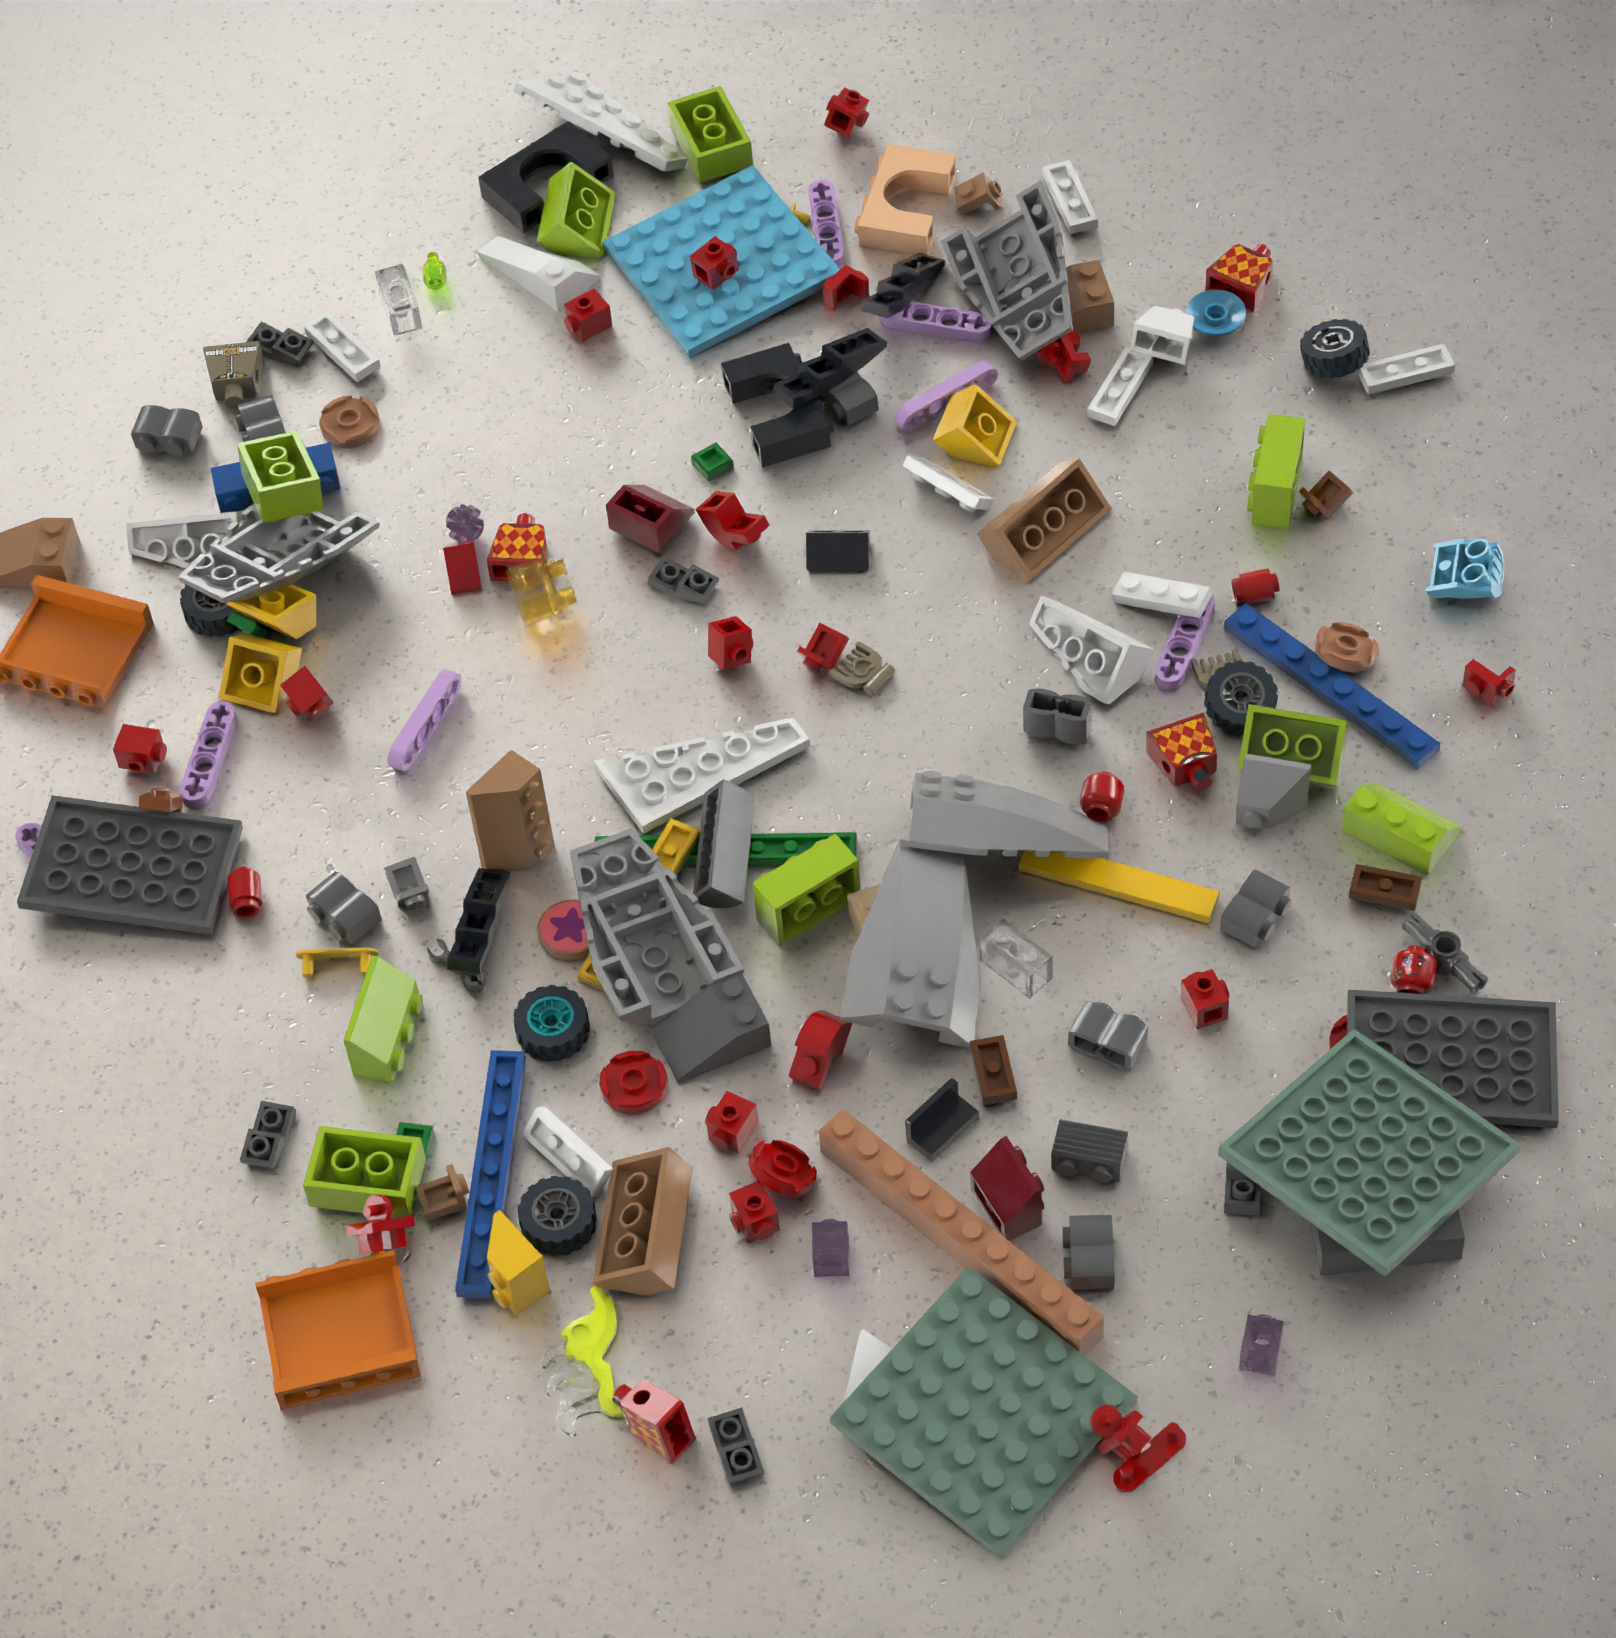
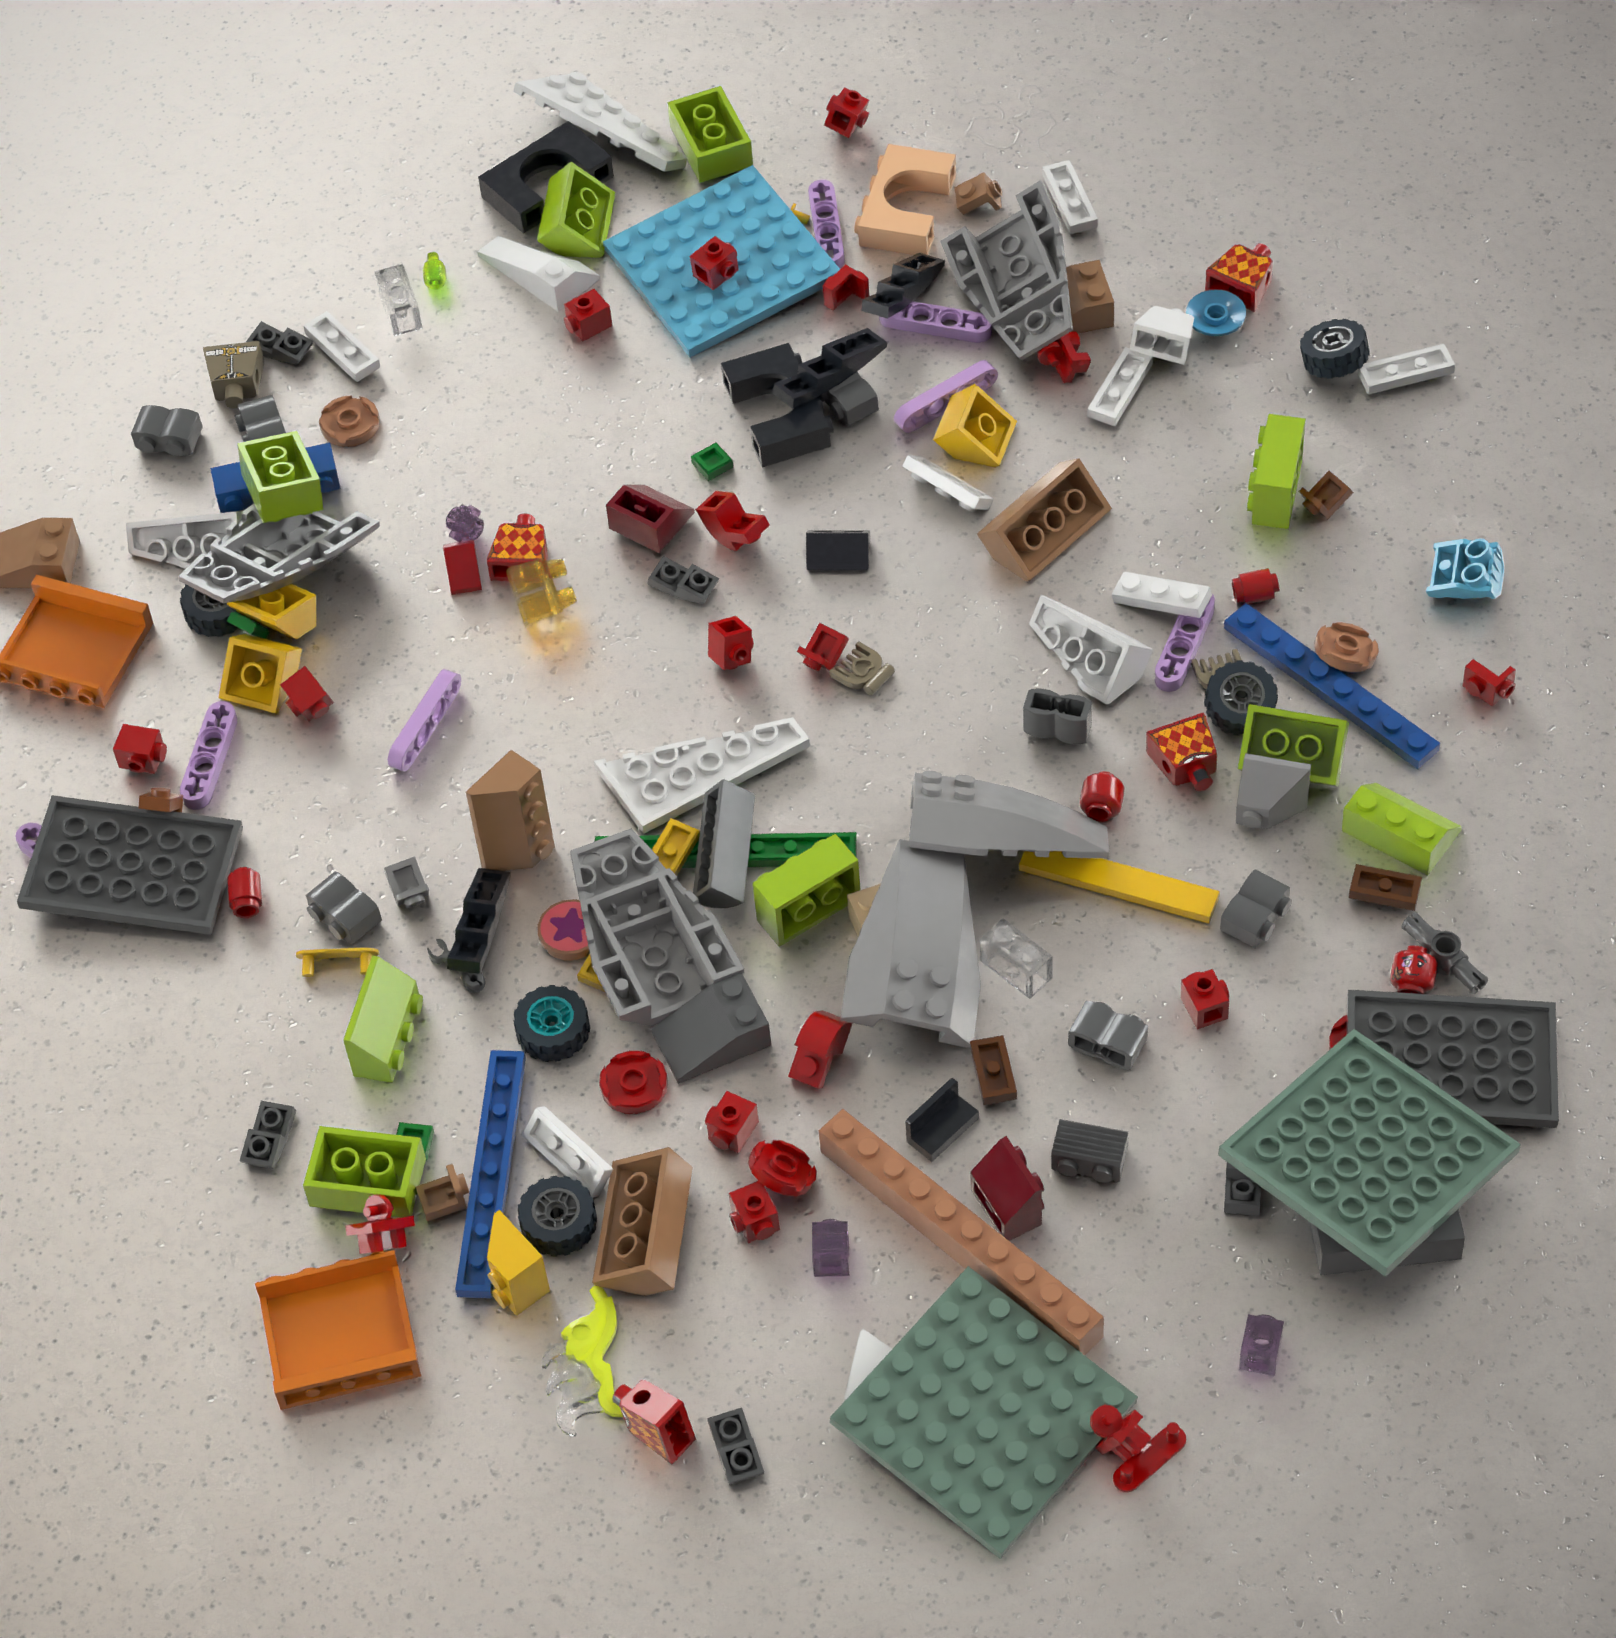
(1090, 1252): dark grey brick -> none

